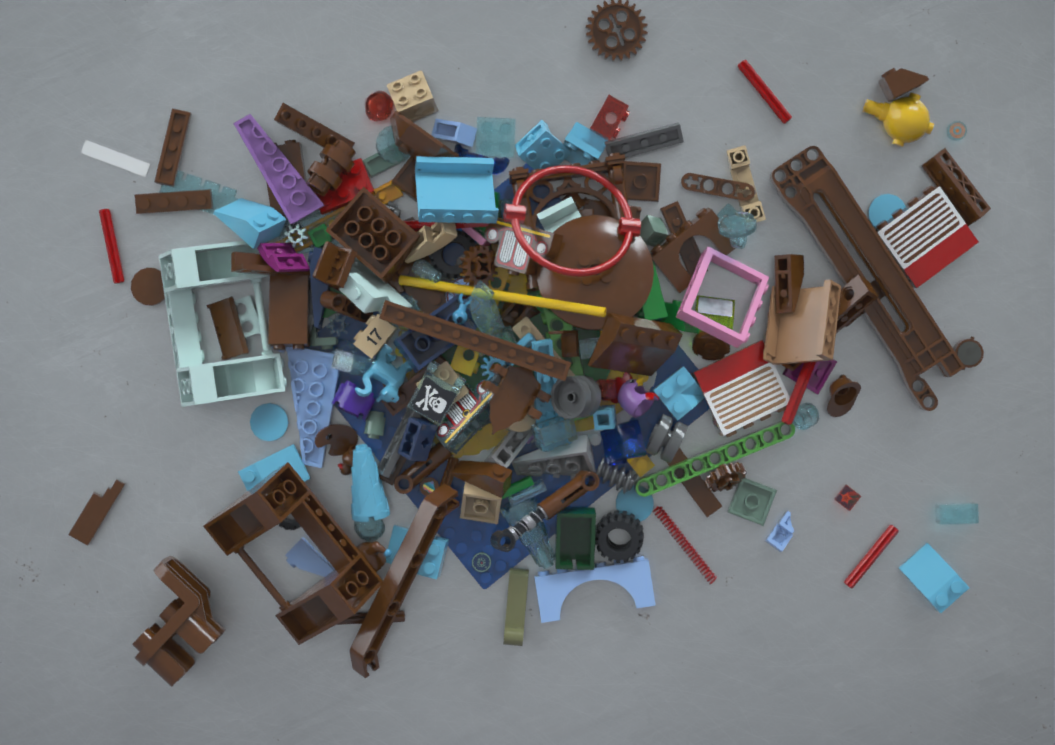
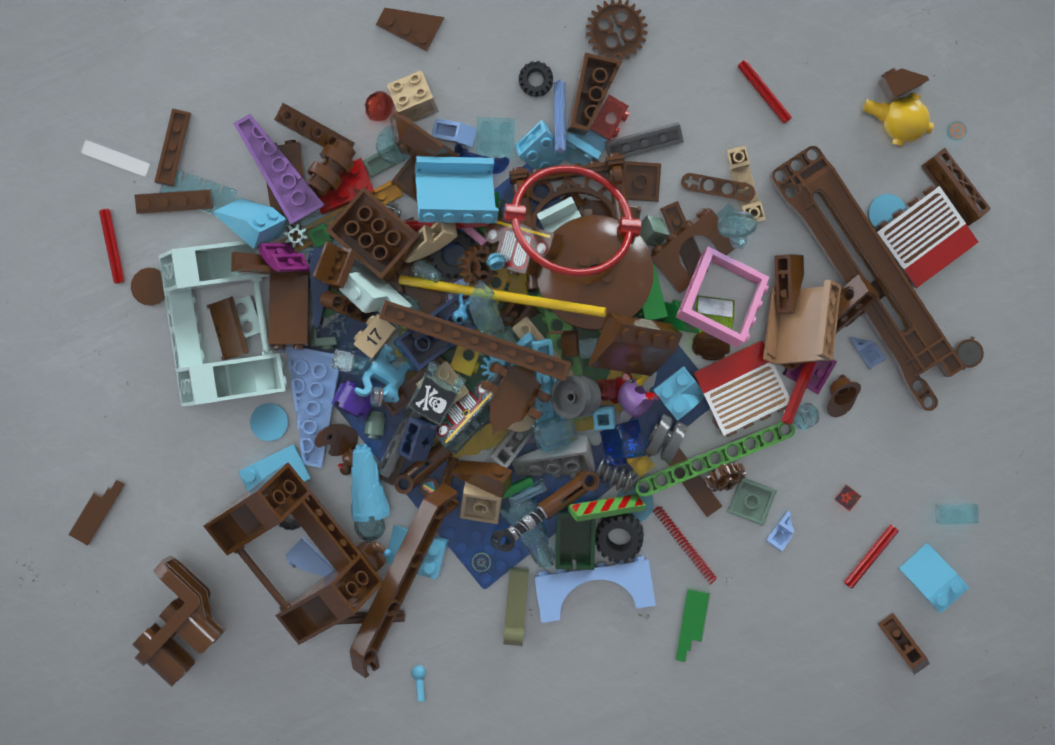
(376, 396): none -> clear light blue tile
(411, 26): none -> reddish brown wing
(418, 673): none -> medium azure bar
(495, 261): none -> medium azure plate
(536, 90): none -> black tyre
(560, 116): none -> light blue axle
(591, 88): none -> reddish brown wedge
(606, 507): none -> bright green tile
(693, 621): none -> green piece
(868, 352): none -> light blue slope
(904, 644): none -> reddish brown slope

